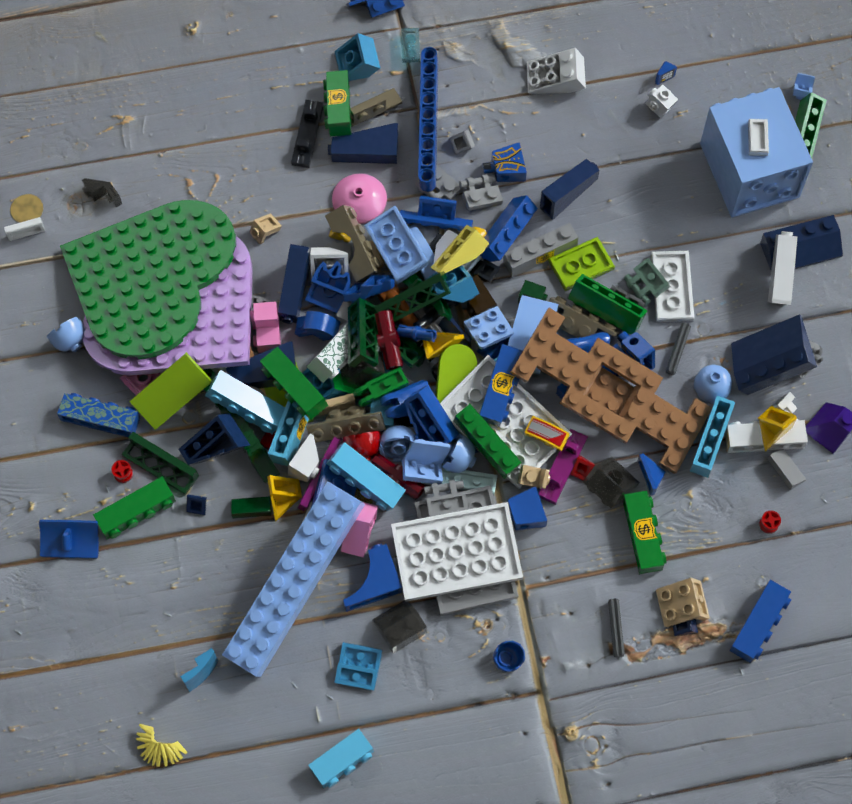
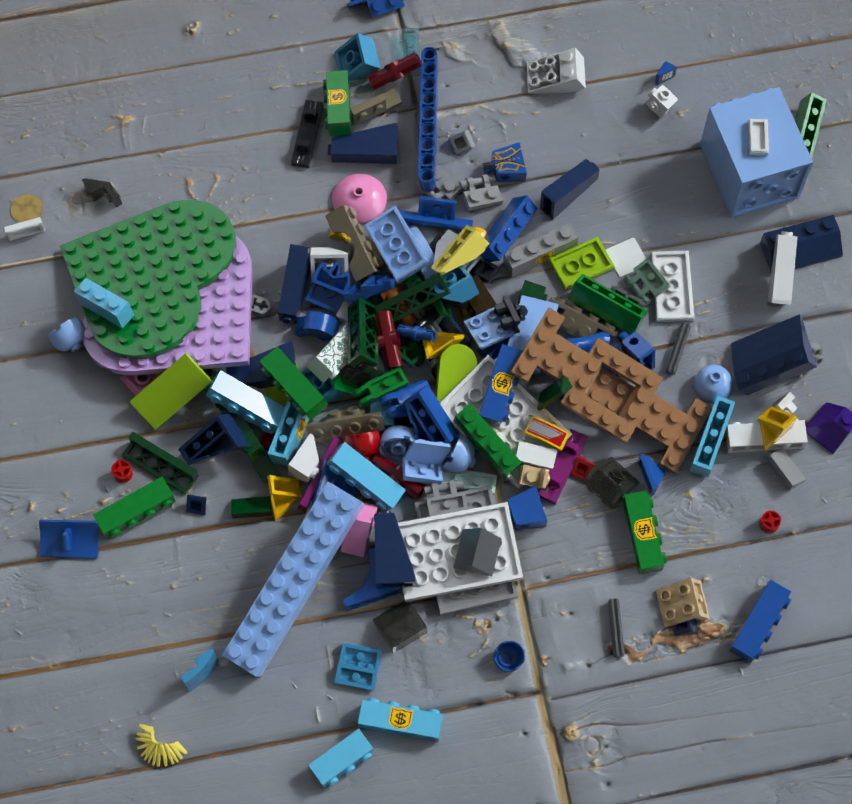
(98, 415): blue brick -> none
(104, 303): none -> medium azure brick
(263, 227): tan bracket -> none
(267, 326): bright pink brick -> none
(340, 403): tan tile -> none
(392, 560): none -> dark blue slope
(394, 70): none -> dark red piece
(400, 720): none -> medium azure brick
(477, 551): none -> dark grey slope
(514, 314): none -> black hips
(536, 455): none -> white tile
(553, 392): none -> dark green slope
(626, 256): none -> white sticker
(803, 85): light blue bracket -> none

